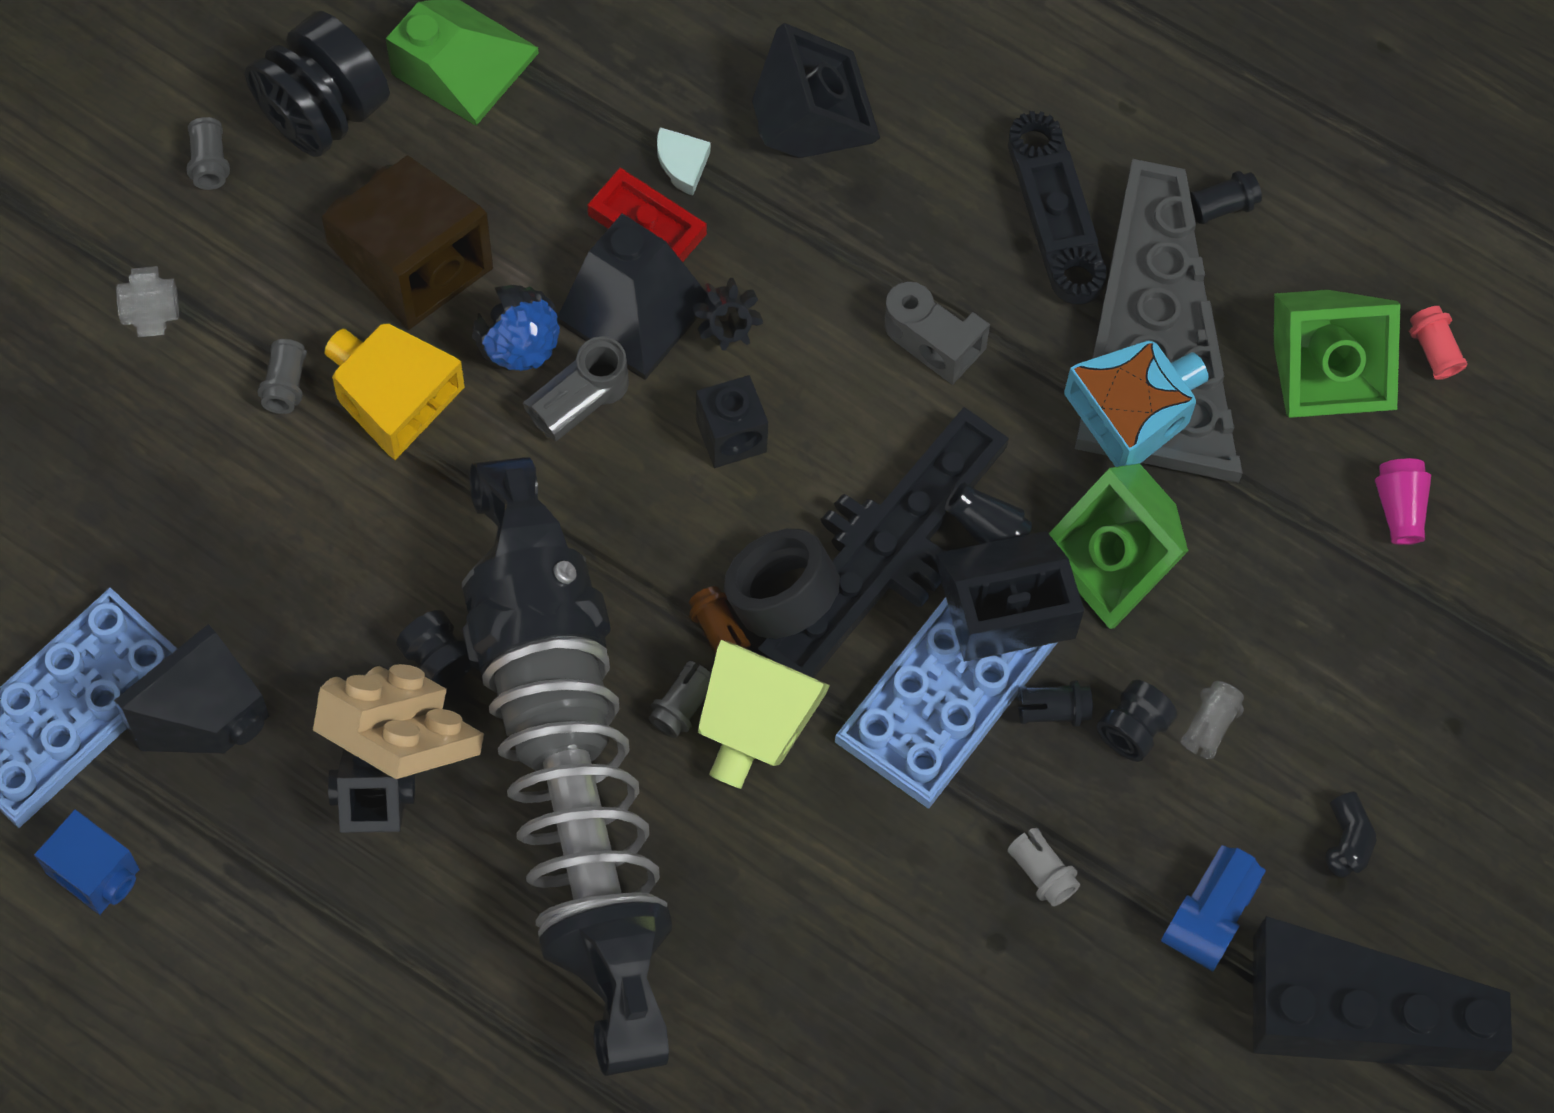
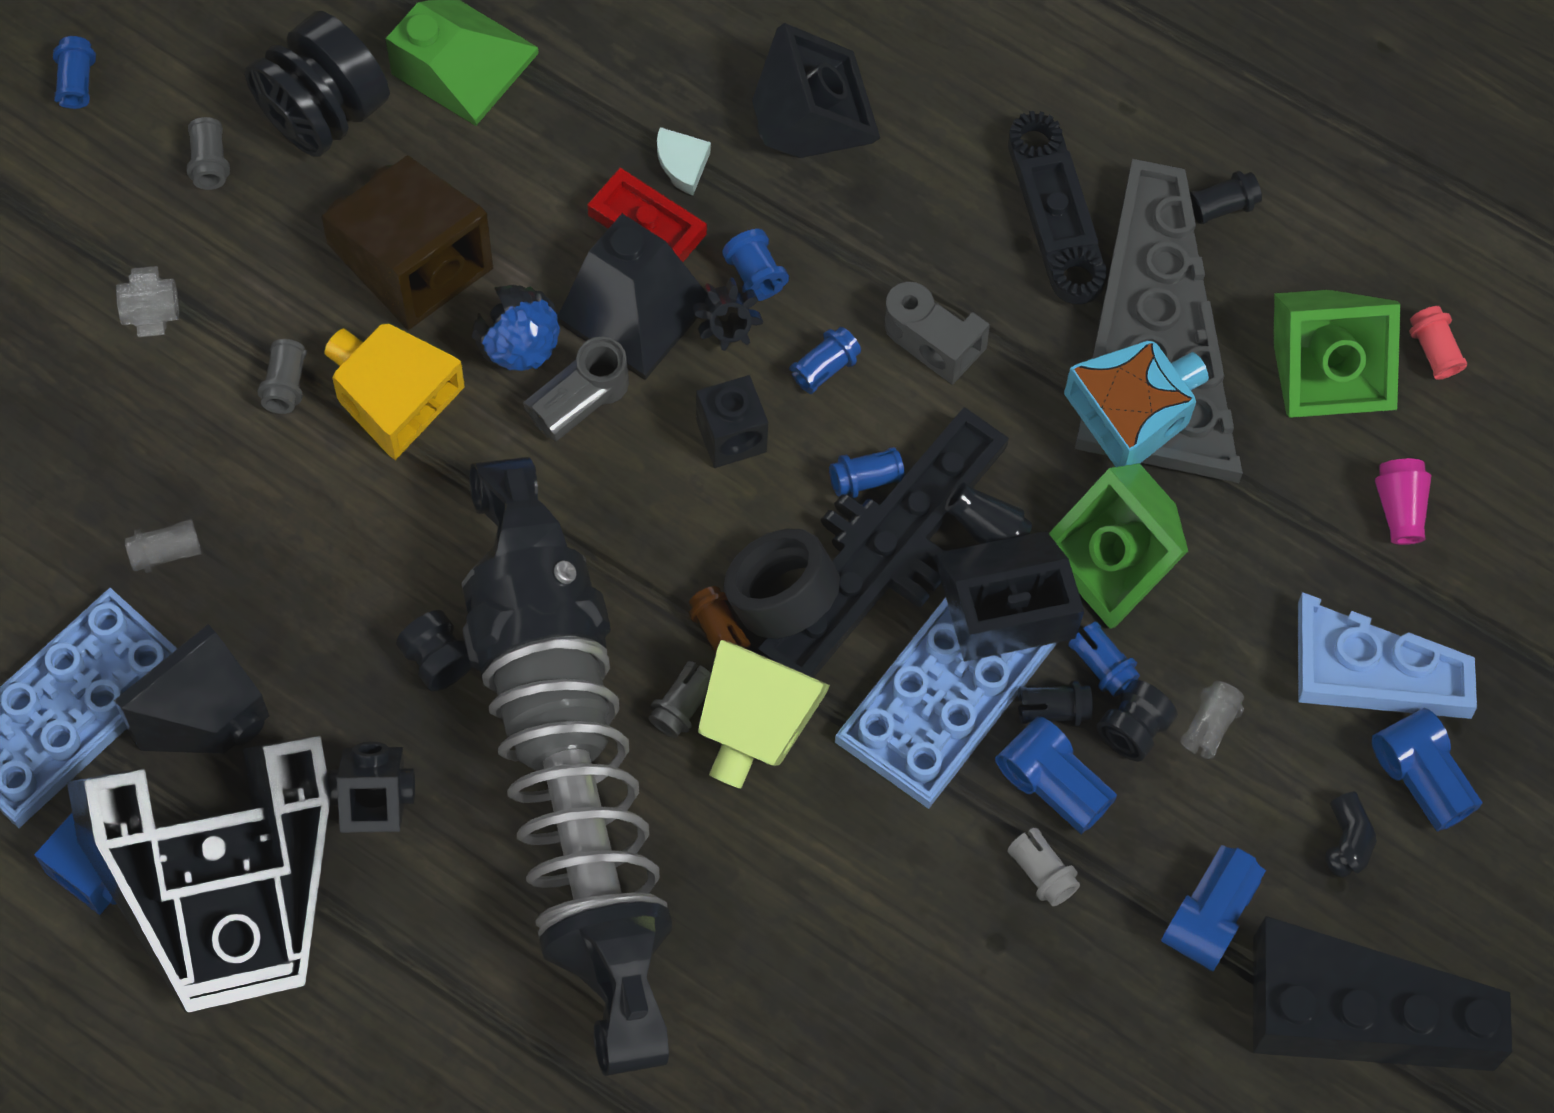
(74, 62): none -> blue pin
(162, 545): none -> clear pin
(220, 895): none -> black wedge
(394, 721): tan plate -> none
(755, 263): none -> blue bush
(826, 359): none -> blue pin
(866, 472): none -> blue pin
(1044, 763): none -> blue piece
(1106, 661): none -> blue pin
(1366, 667): none -> light blue wing
(1420, 755): none -> blue piece

